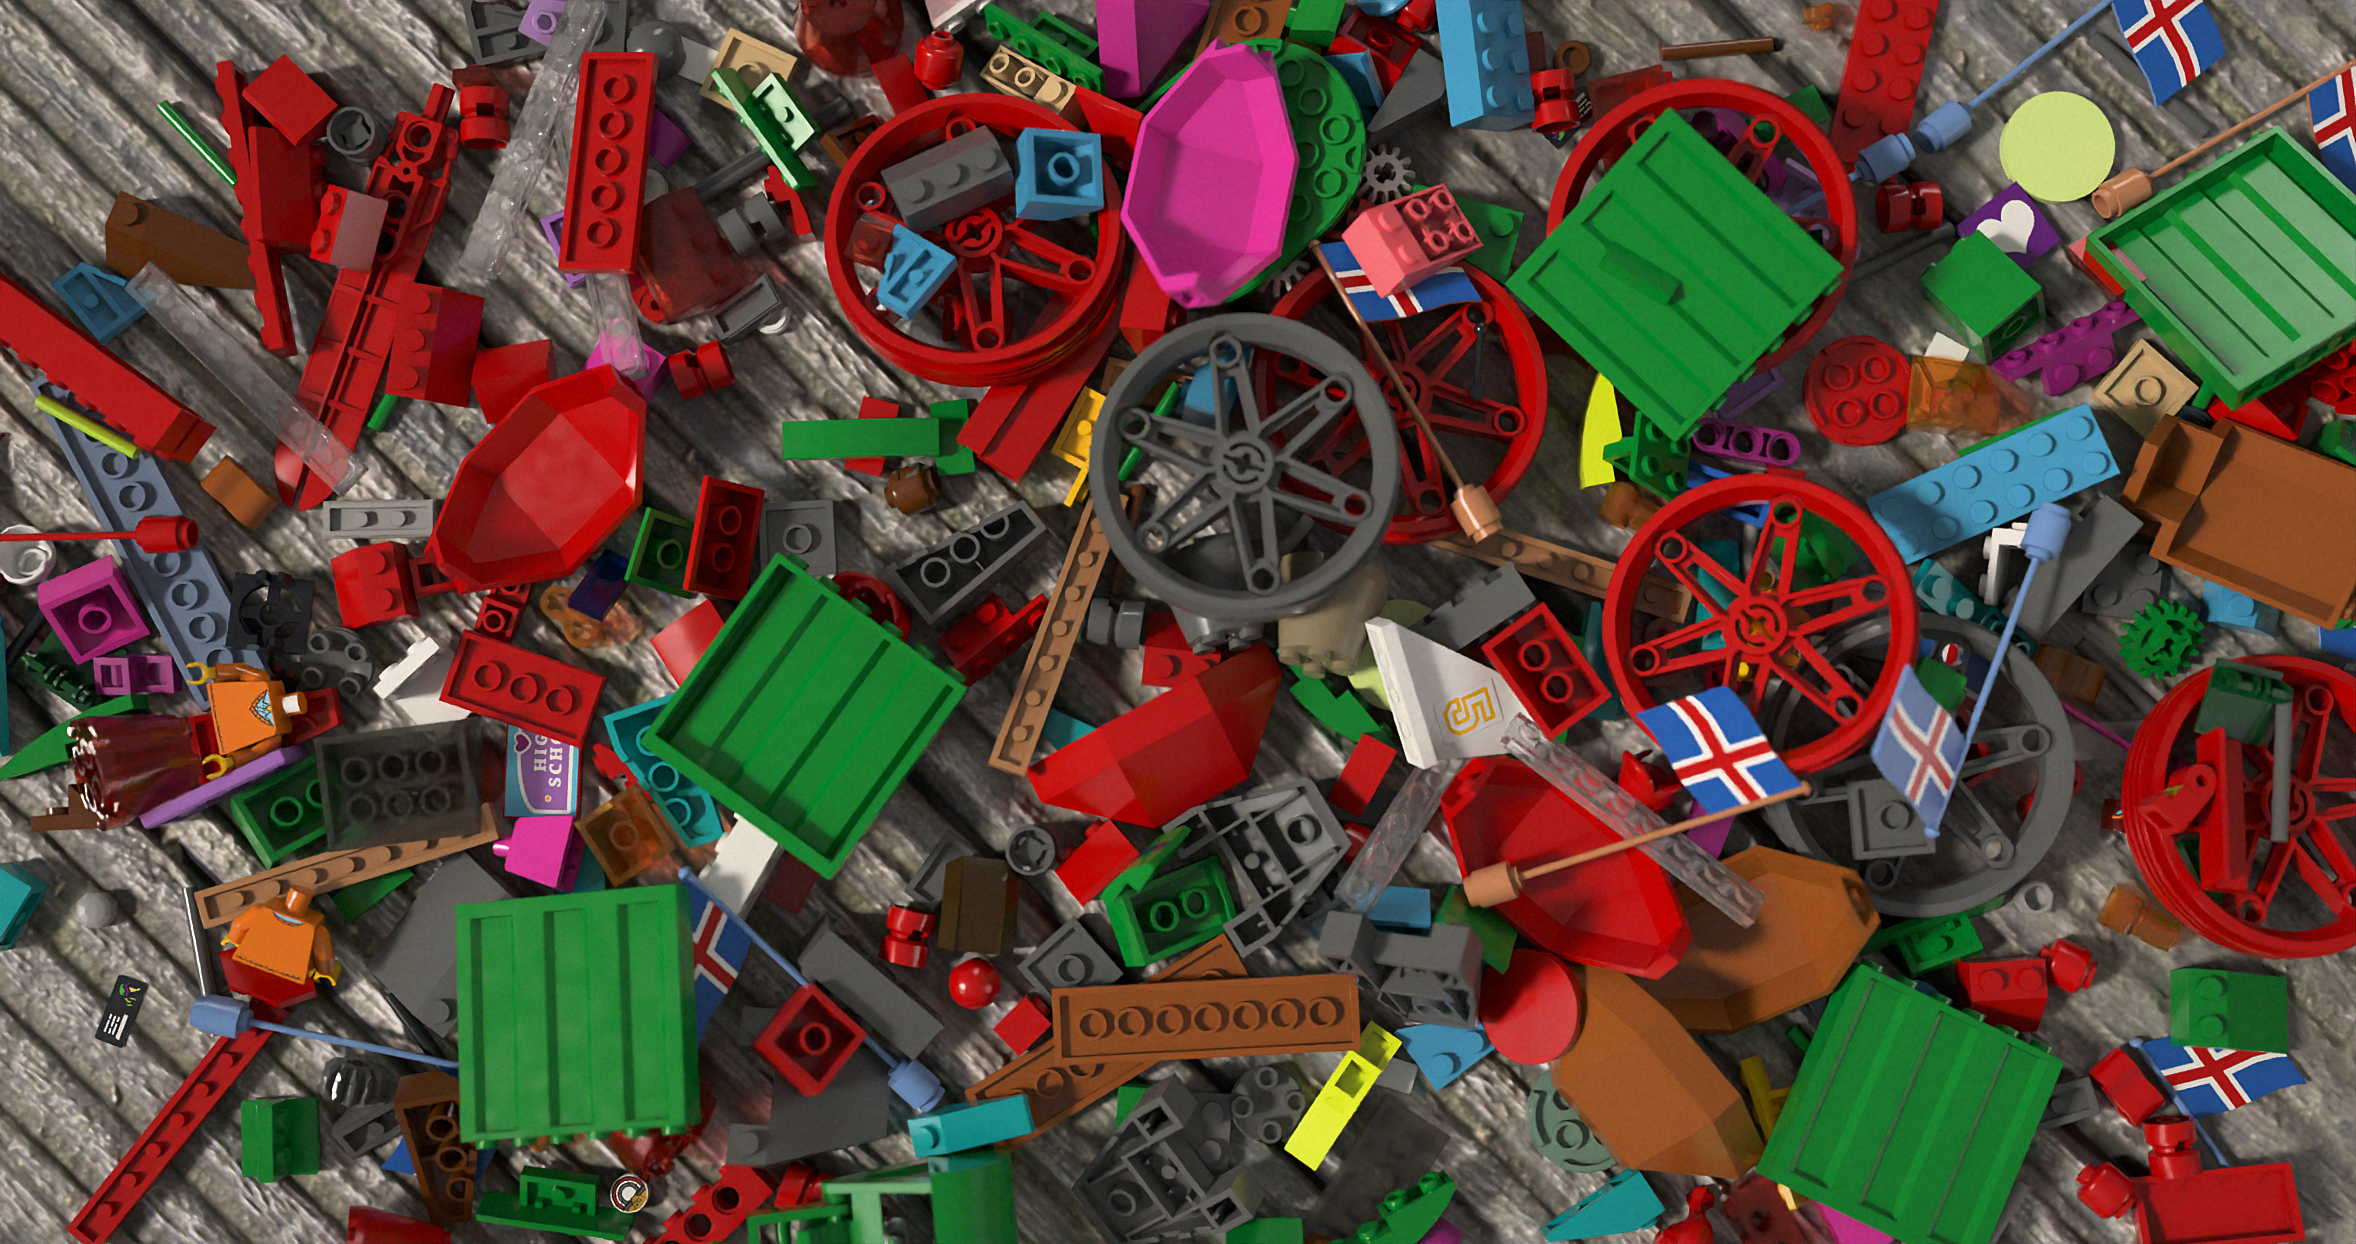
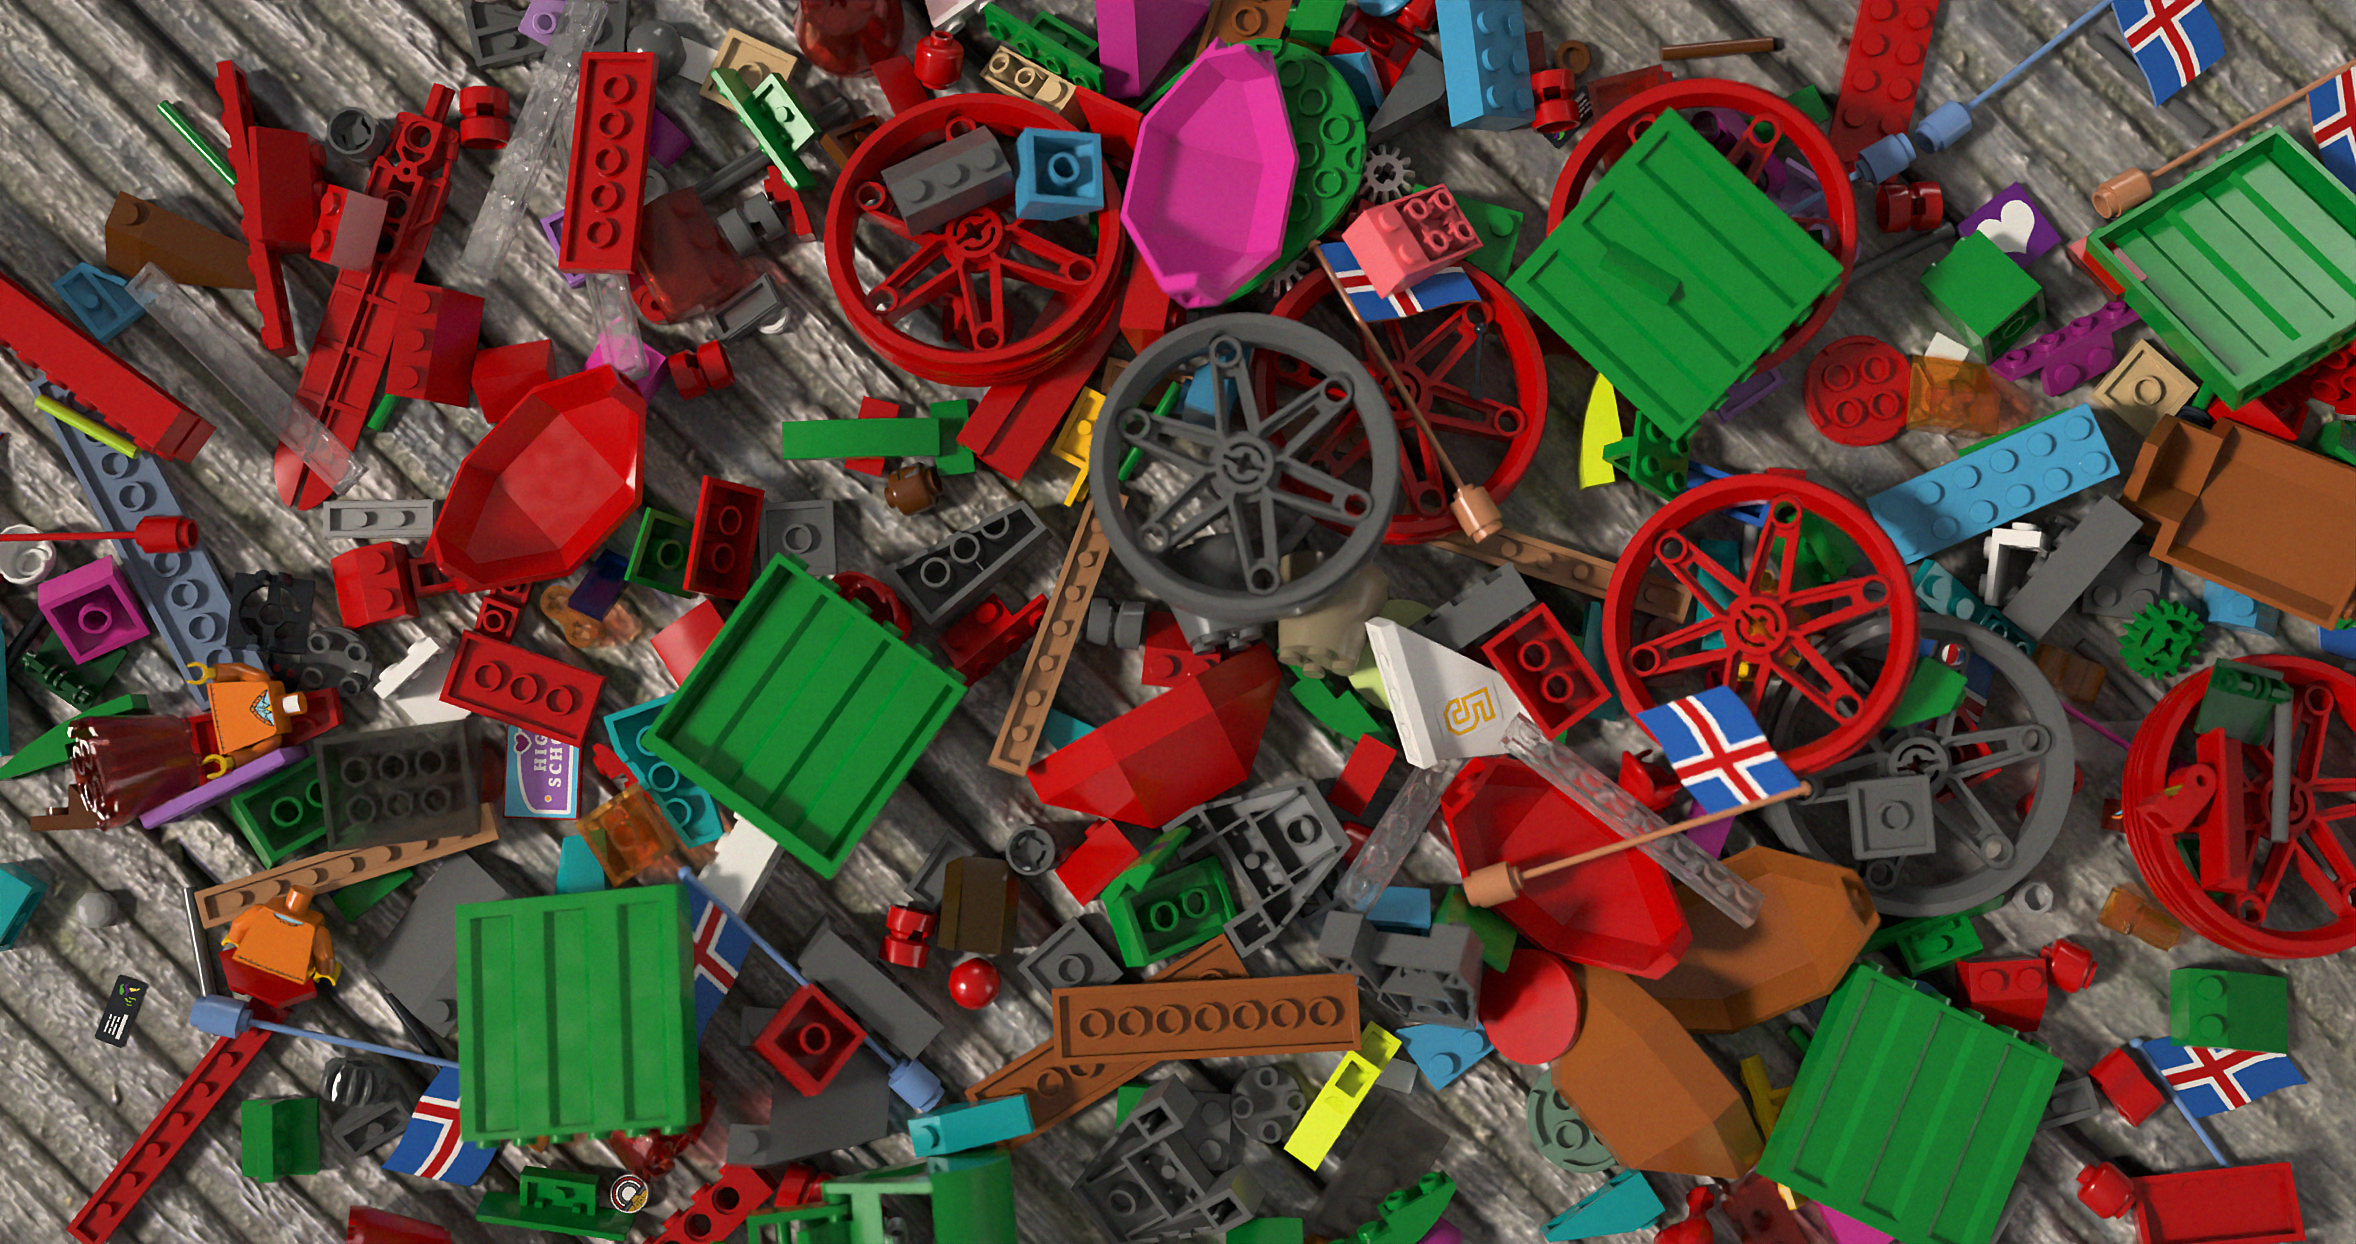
(136, 674): magenta slope -> none
(240, 492): dark orange axle -> none
(291, 102): red slope -> none
(430, 1124): reddish brown wedge -> none
(474, 76): clear red plate -> none
(544, 851): dark pink torso -> none
(792, 884): clear red tile -> none
(869, 245): clear red plate -> none
(912, 272): dark azure wing -> none
(1024, 1023): red brick -> none
(1133, 515): reddish brown bar -> none
(1625, 507): clear orange piece -> none
(1760, 442): magenta beam -> none
(1819, 16): clear orange plate -> none
(1918, 740): flag -> none
(2057, 147): yellowish green tile -> none
(2172, 1146): red wheel -> none

